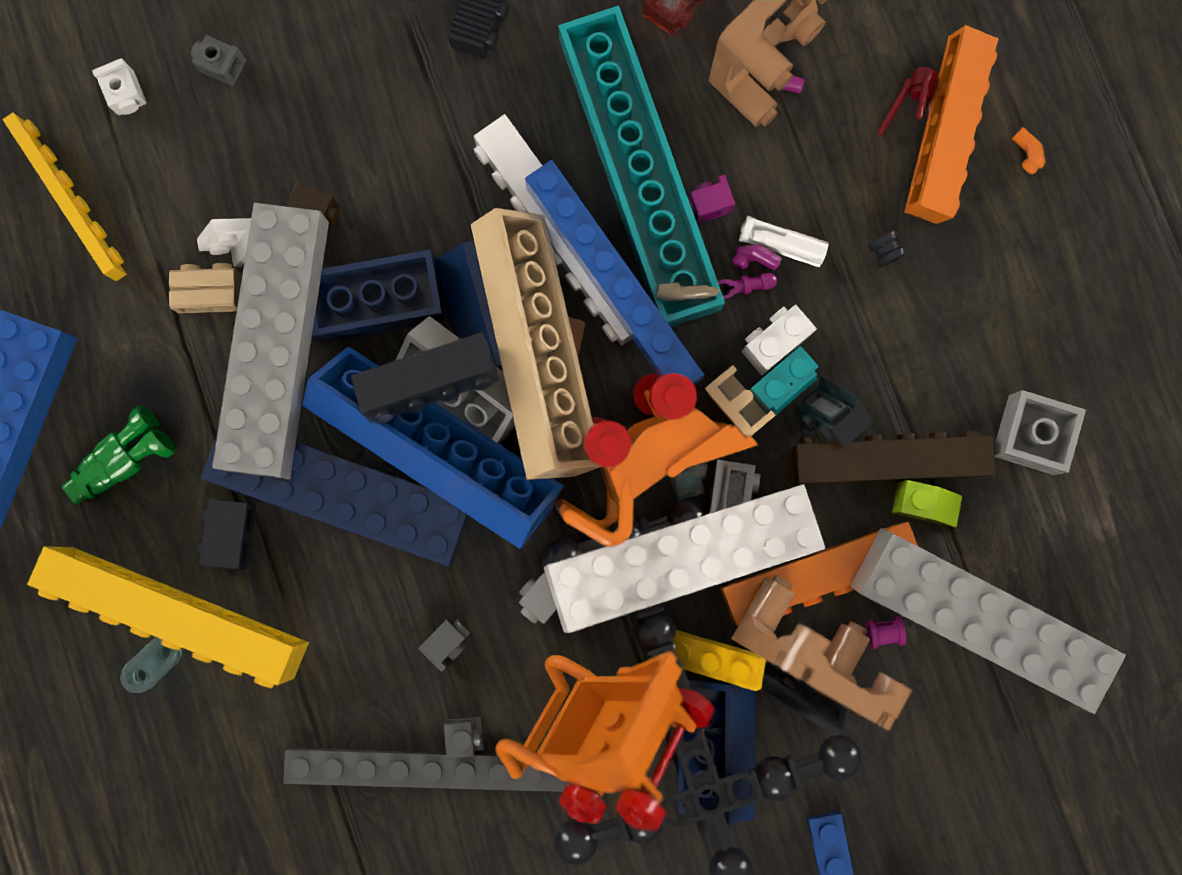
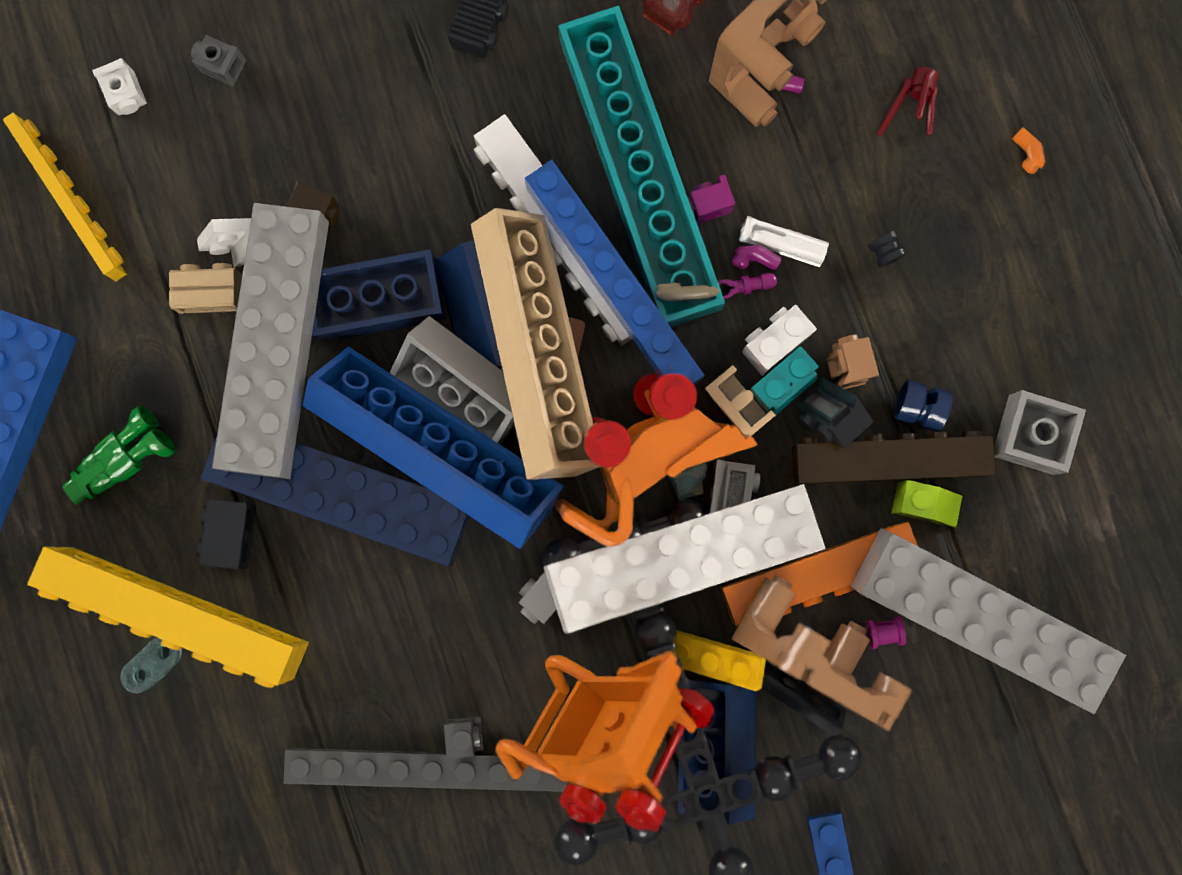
(425, 378): black brick -> none
(445, 642): dark grey brick -> none
(852, 362): none -> medium nougat window
(920, 405): none -> dark blue wheel
(952, 125): orange brick -> none

